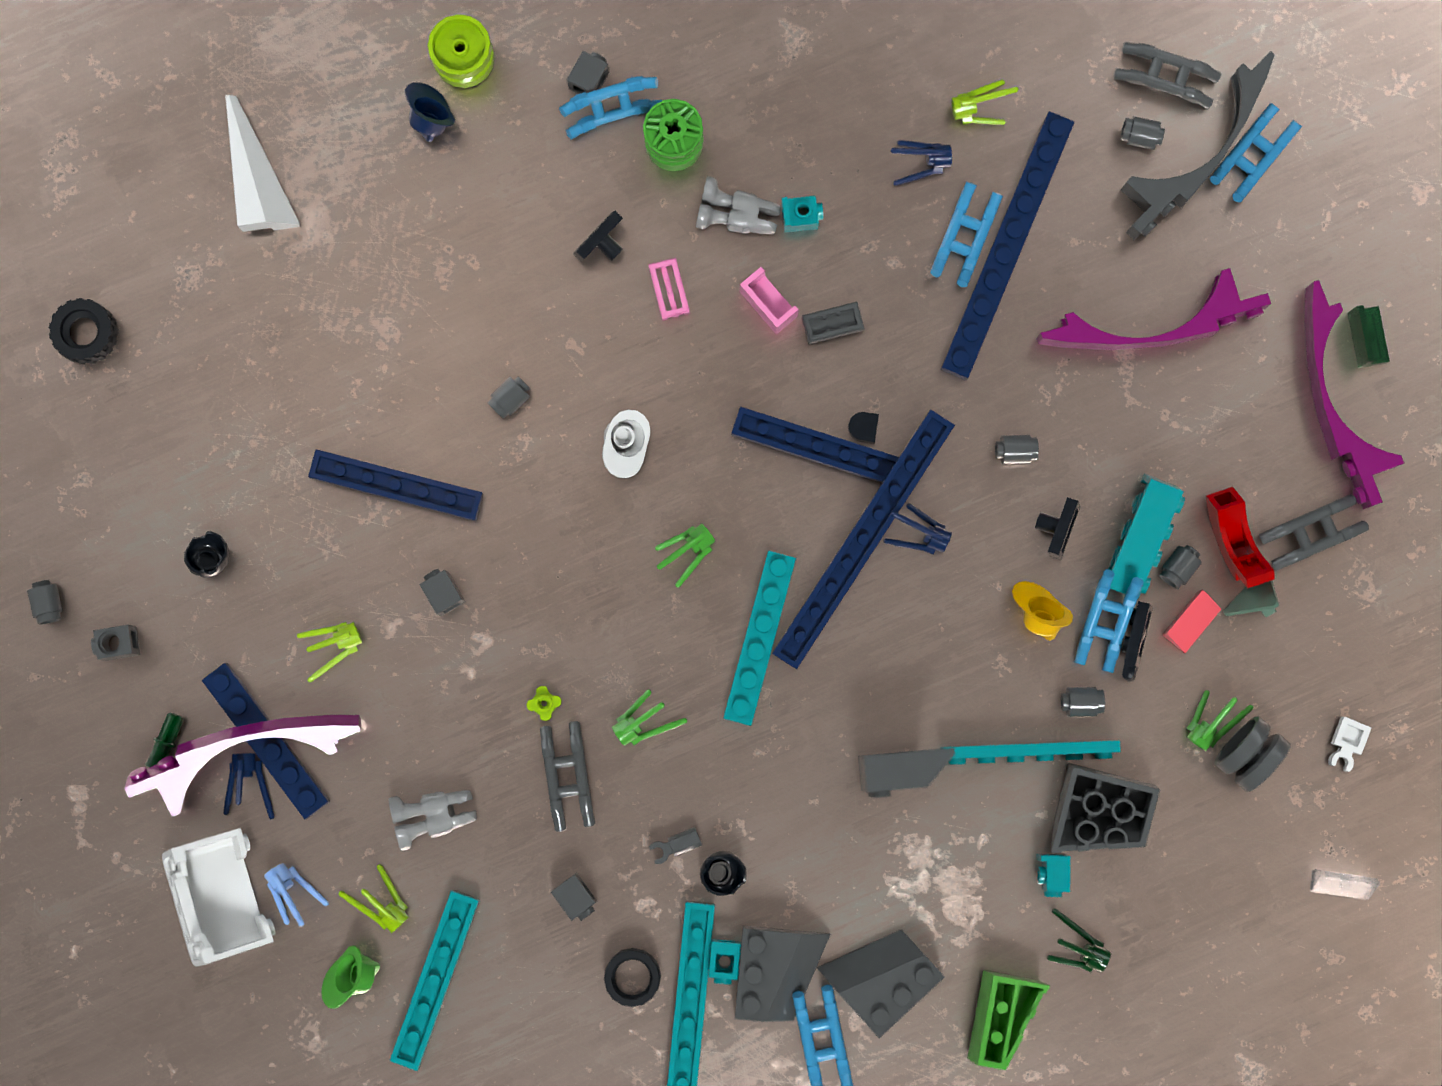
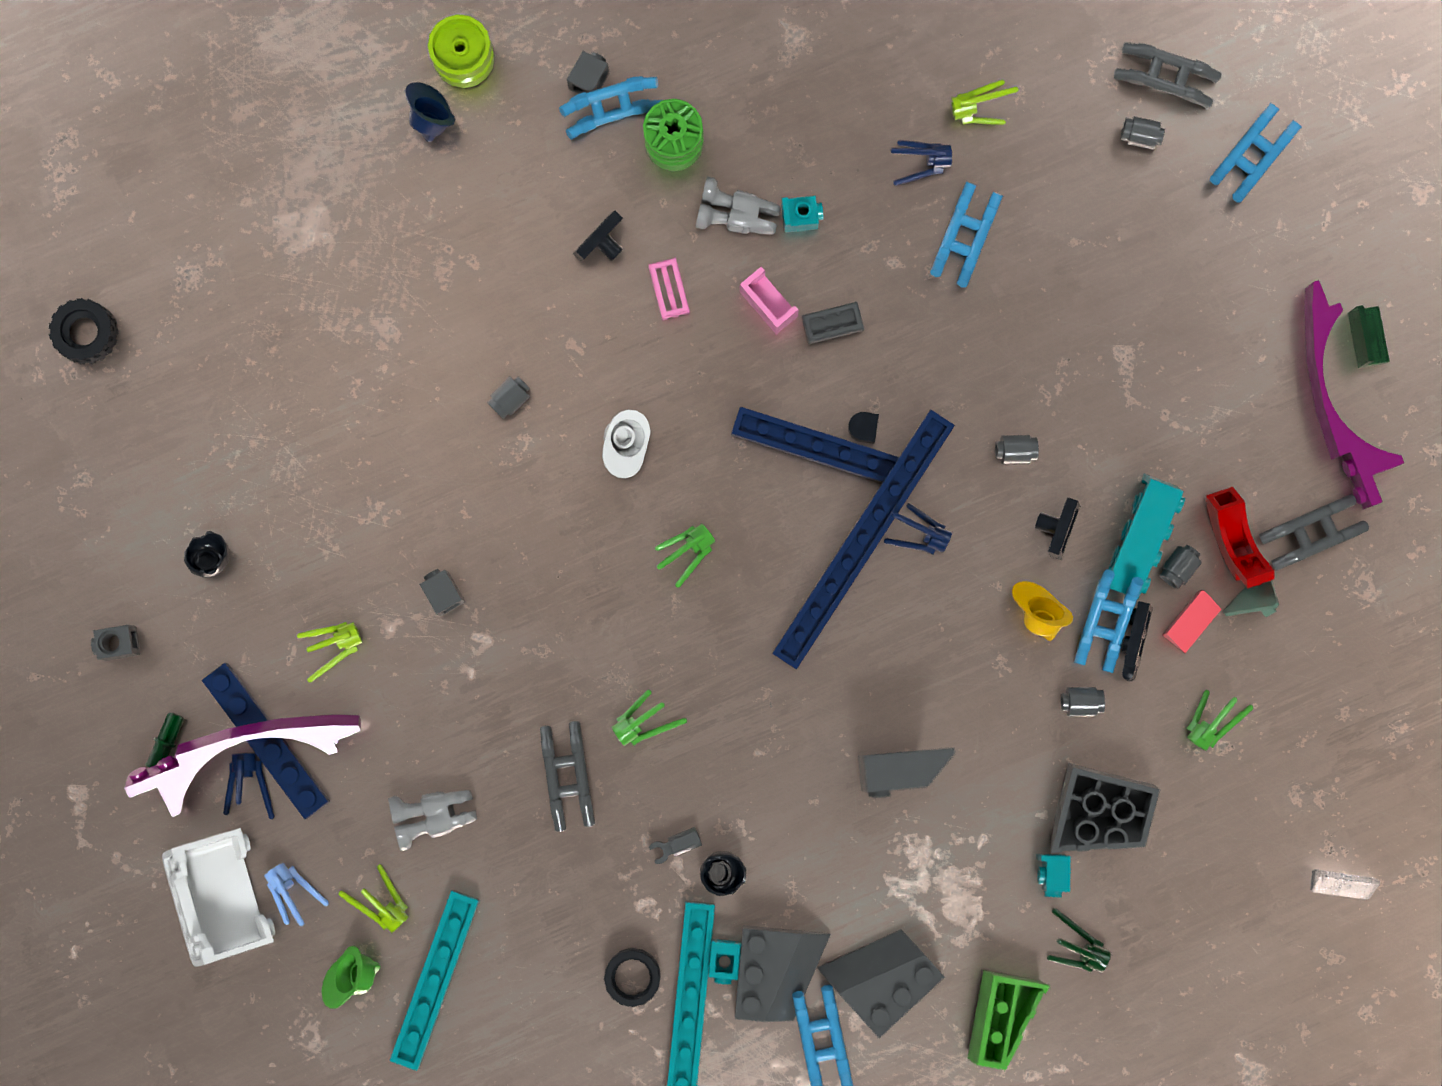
(45, 602): dark grey brick -> none
(256, 187): white wedge -> none
(395, 485): dark blue plate -> none
(543, 695): lime plate -> none
(575, 898): dark grey brick -> none
(759, 638): teal plate -> none
(1007, 245): dark blue plate -> none
(1042, 751): teal plate -> none
(1162, 195): dark grey slope -> none
(1220, 307): magenta slope -> none
(1252, 754): dark grey wheel -> none
(1349, 738): white plate -> none

